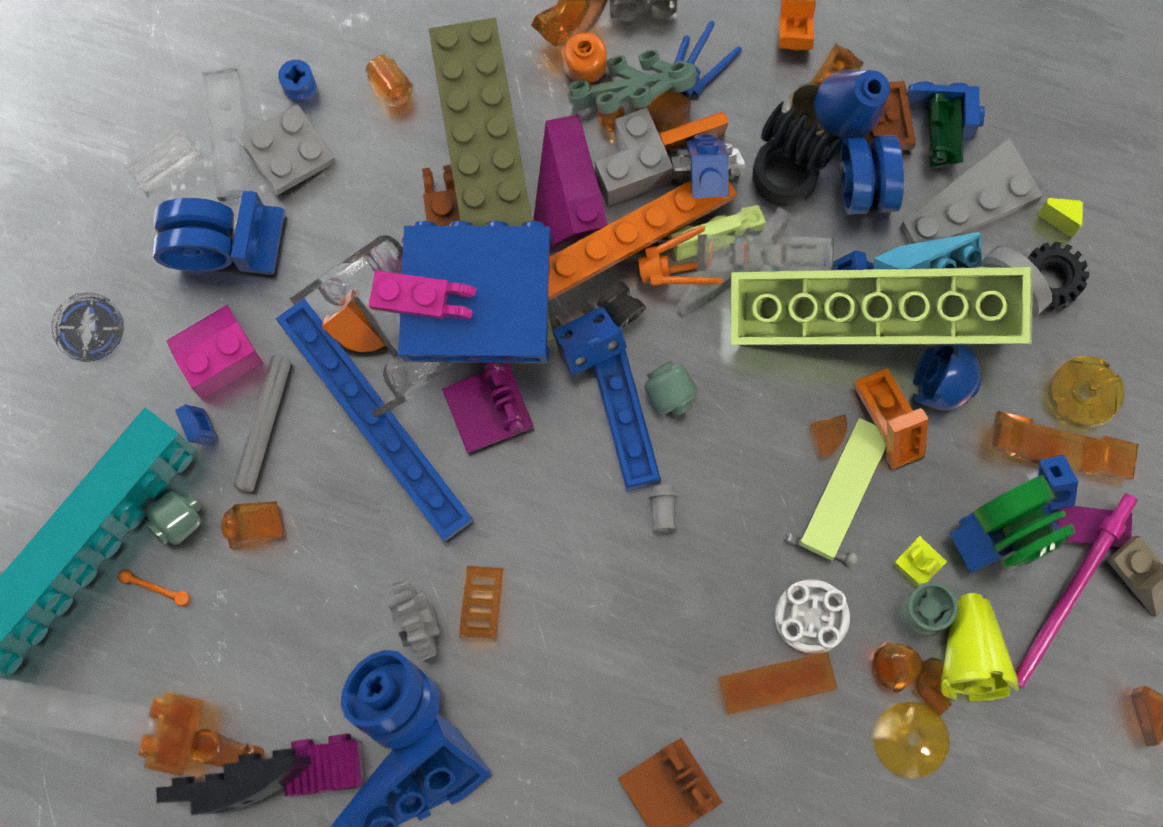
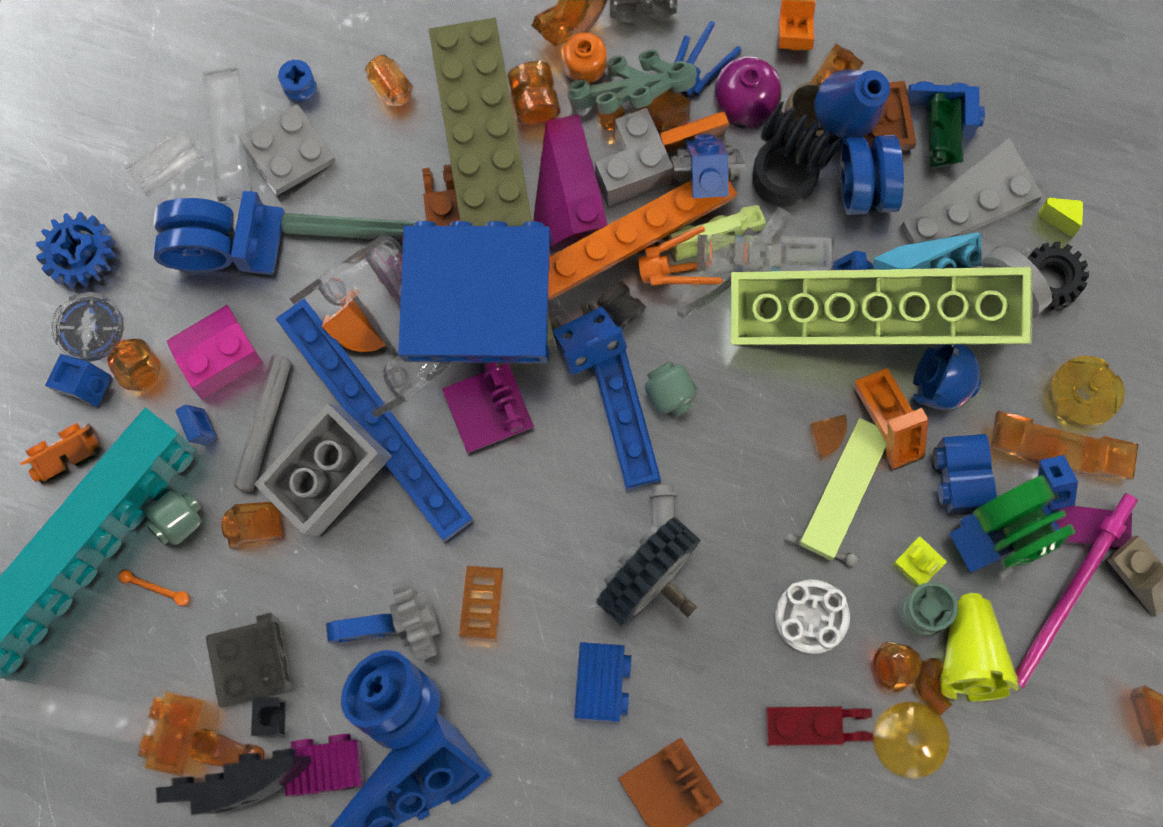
(47, 459): none -> orange hinge
(62, 245): none -> blue gear
(79, 379): none -> blue bracket
(134, 364): none -> clear orange head
(249, 662): none -> clear smoke bracket
(268, 717): none -> black piece
(322, 470): none -> light grey brick
(343, 226): none -> sand green axle
(360, 628): none -> blue beam
(418, 296): dark pink hinge -> none
(533, 93): none -> clear orange wheel
(600, 683): none -> blue brick
(648, 572): none -> black wheel
(747, 91): none -> magenta cylinder
(777, 683): clear orange plate -> none
(813, 726): none -> dark red hinge
(965, 472): none -> blue brick

